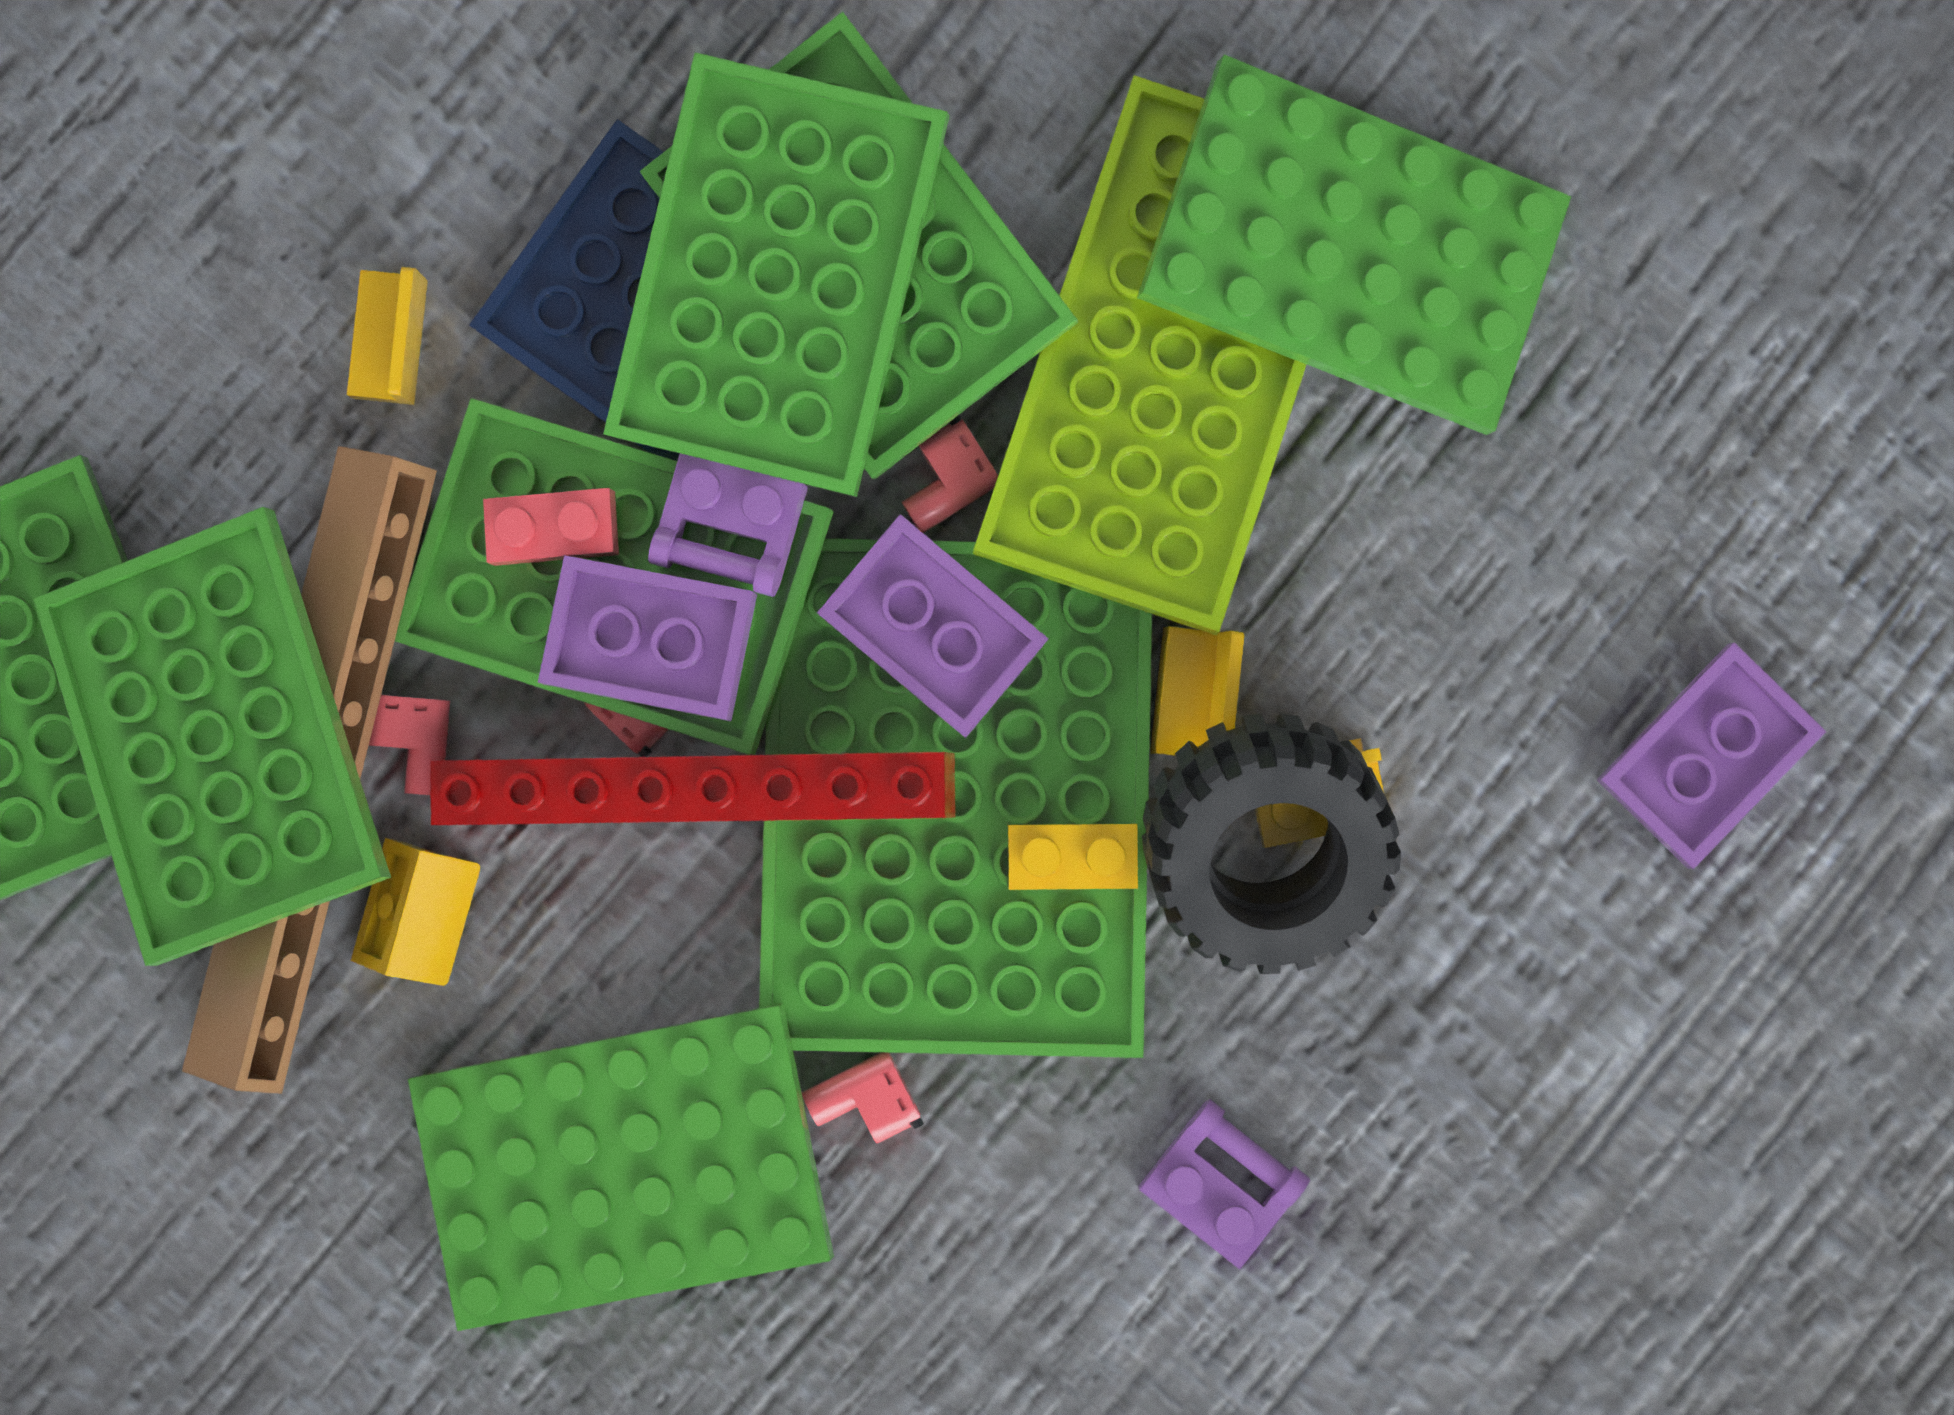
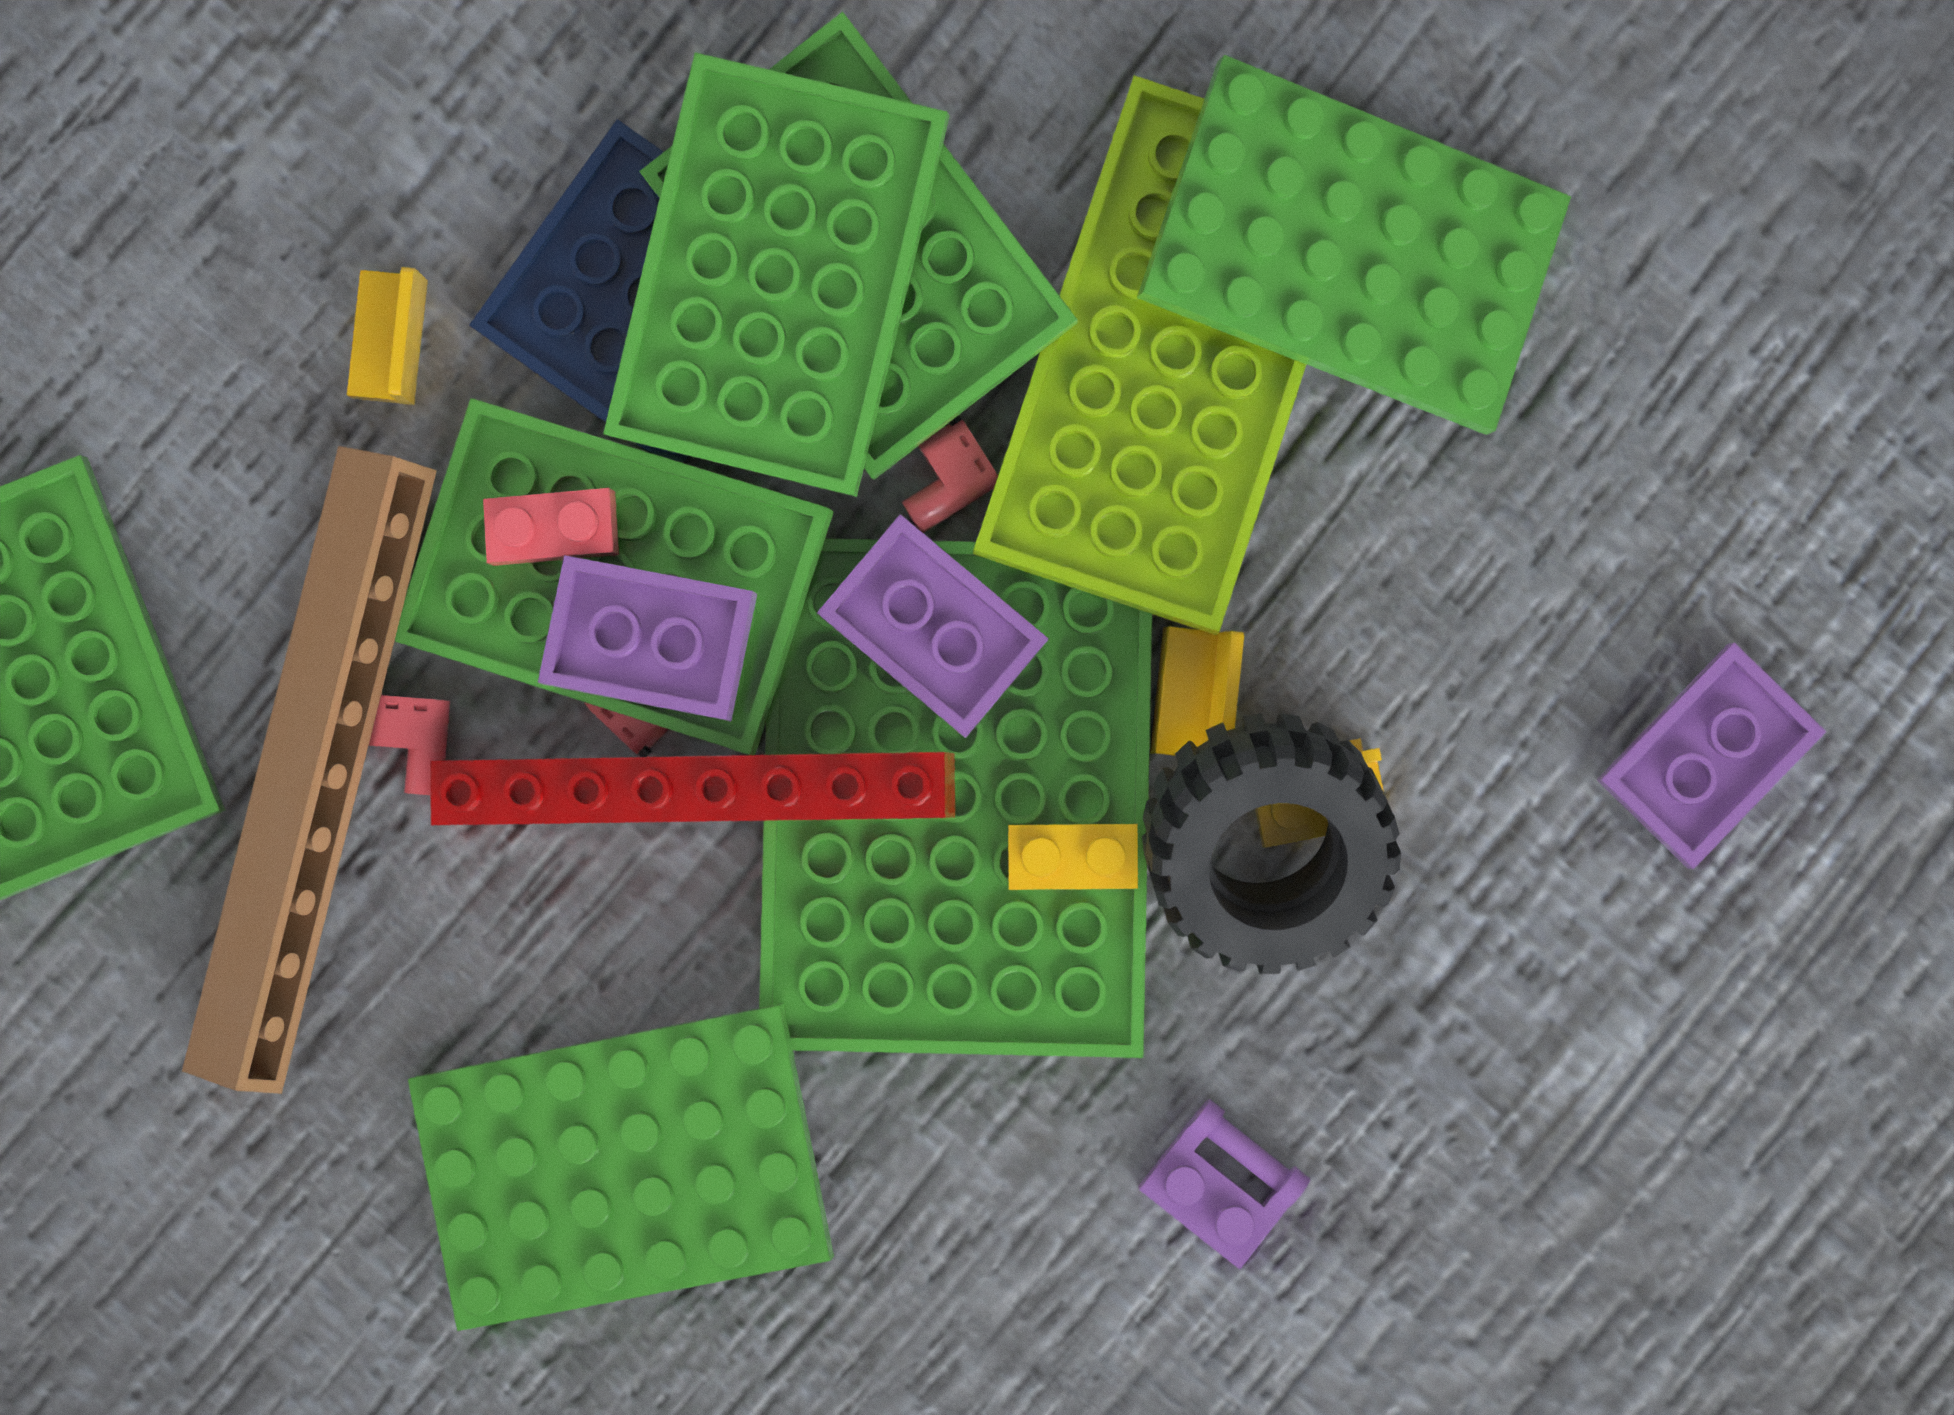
(211, 737): bright green plate -> none
(416, 915): yellow panel -> none
(734, 503): medium lavender plate -> none
(874, 1089): coral piece -> none

